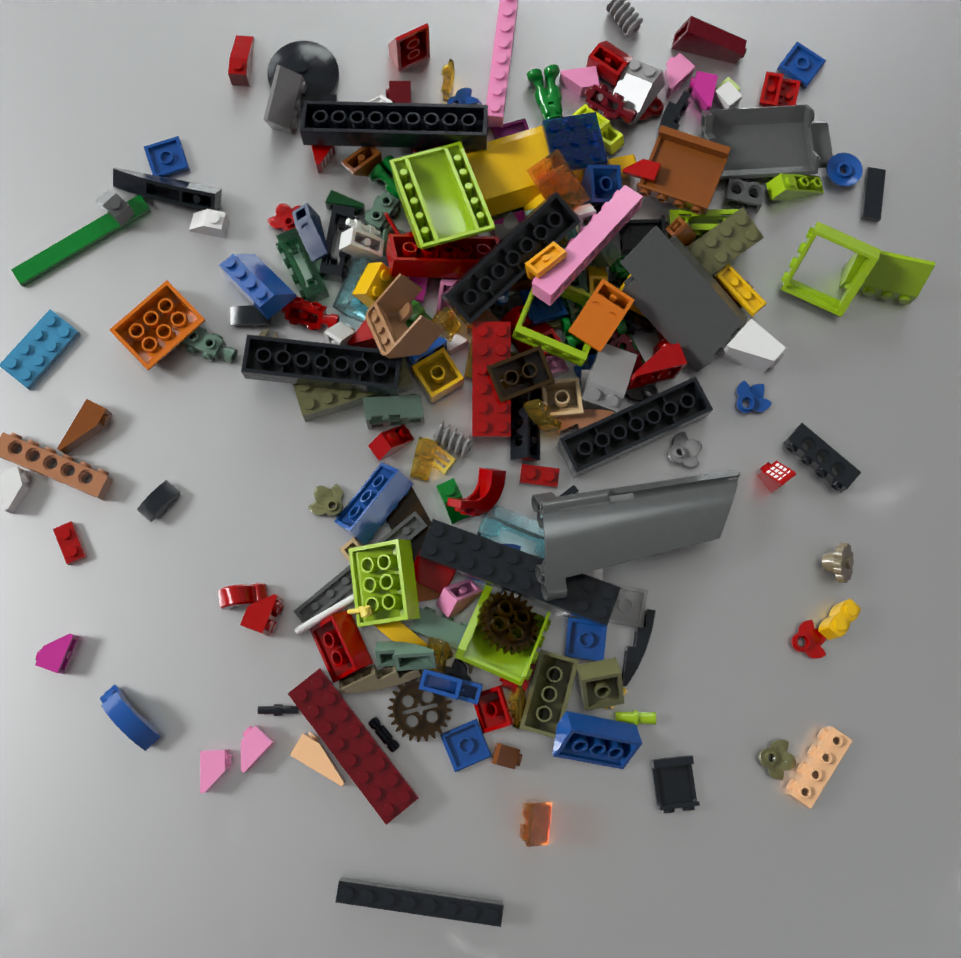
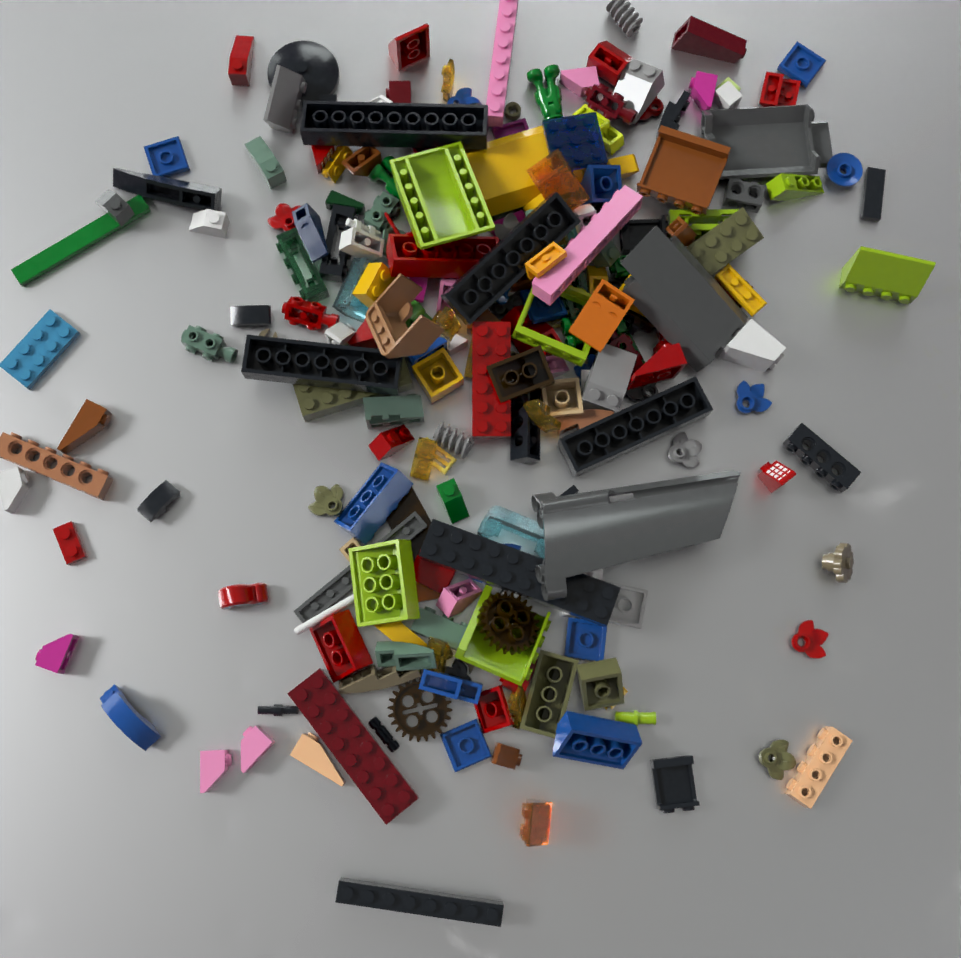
(157, 325): orange slope -> none
(257, 283): blue slope -> none
(262, 615): red slope -> none
(266, 162): none -> sand green slope
(335, 168): none -> yellow hinge
(365, 611): light yellow hand -> none
(485, 495): red arch -> none
(509, 107): none -> olive bush
(539, 476): red plate -> none
(634, 654): black slope -> none
(643, 170): red tile -> none
(677, 73): bright pink slope -> none
(816, 297): lime window -> none
(839, 619): yellow brick -> none

